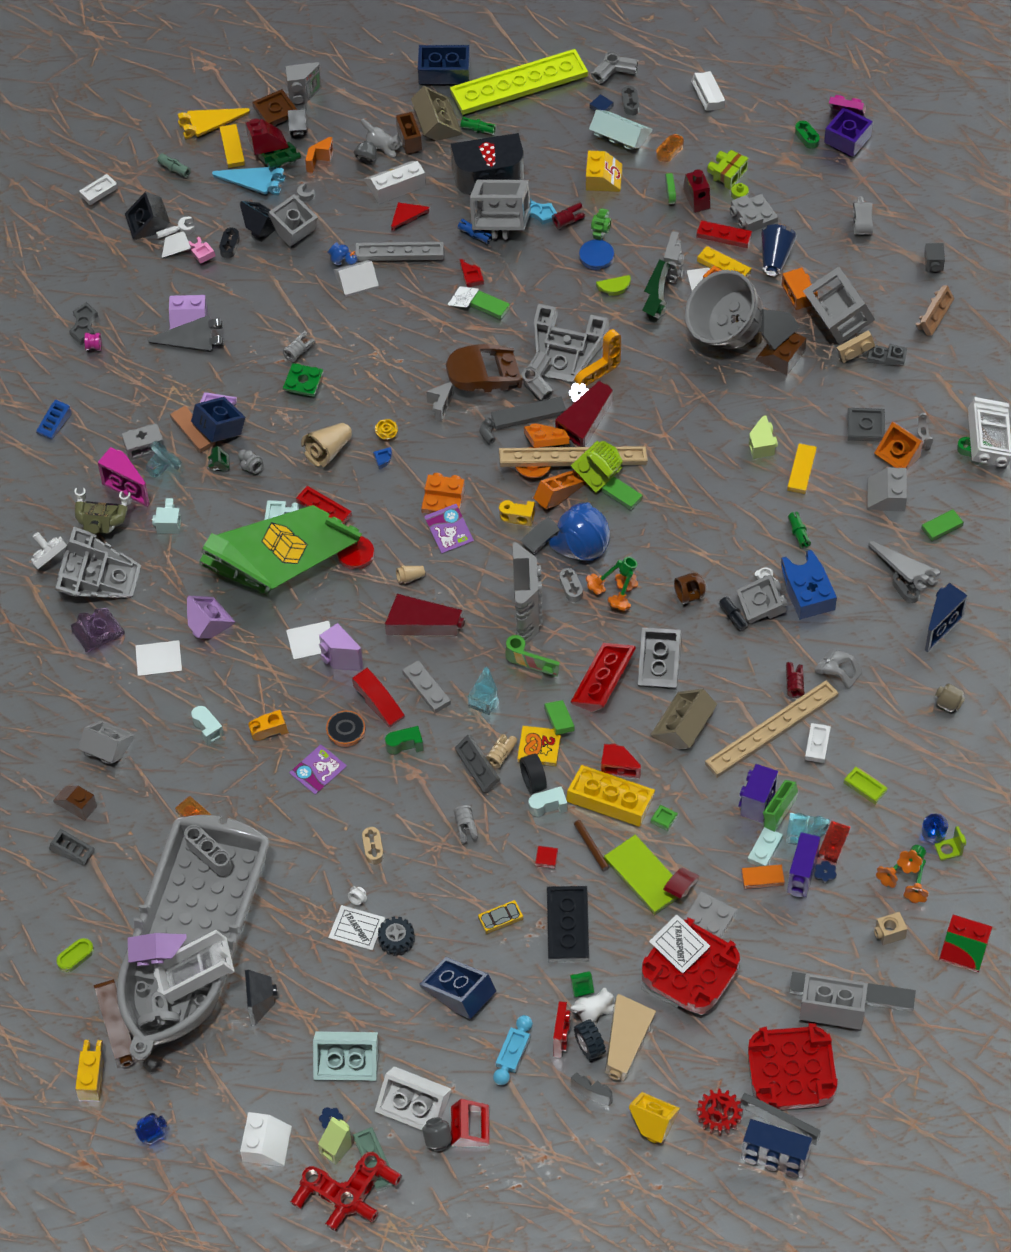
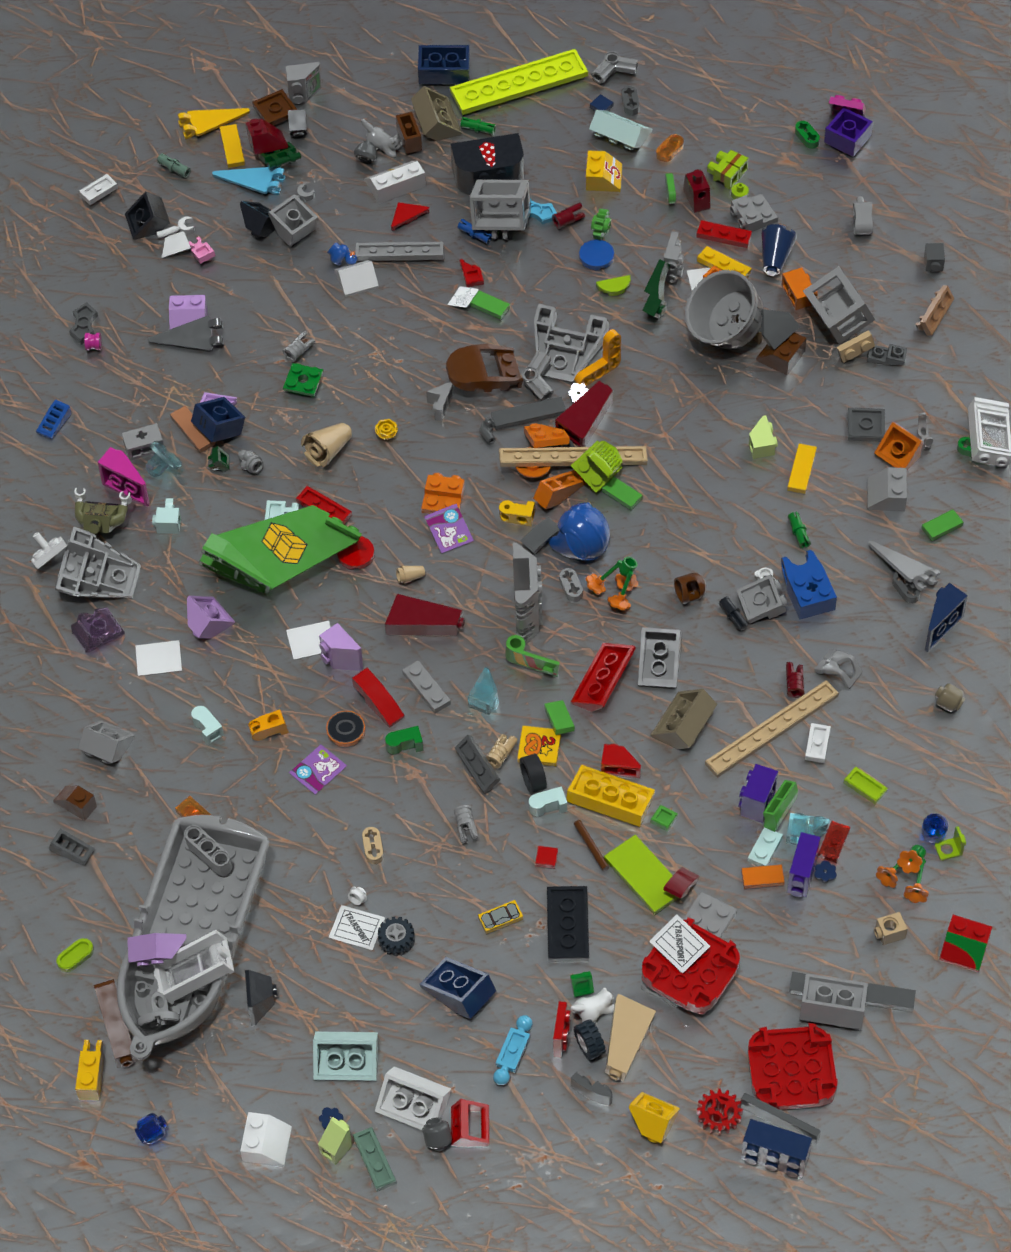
(225, 242): black beam -> none
(319, 151): orange slope -> none
(357, 1187): red pin -> none
(383, 457): blue tile -> none
(708, 91): white piece -> none

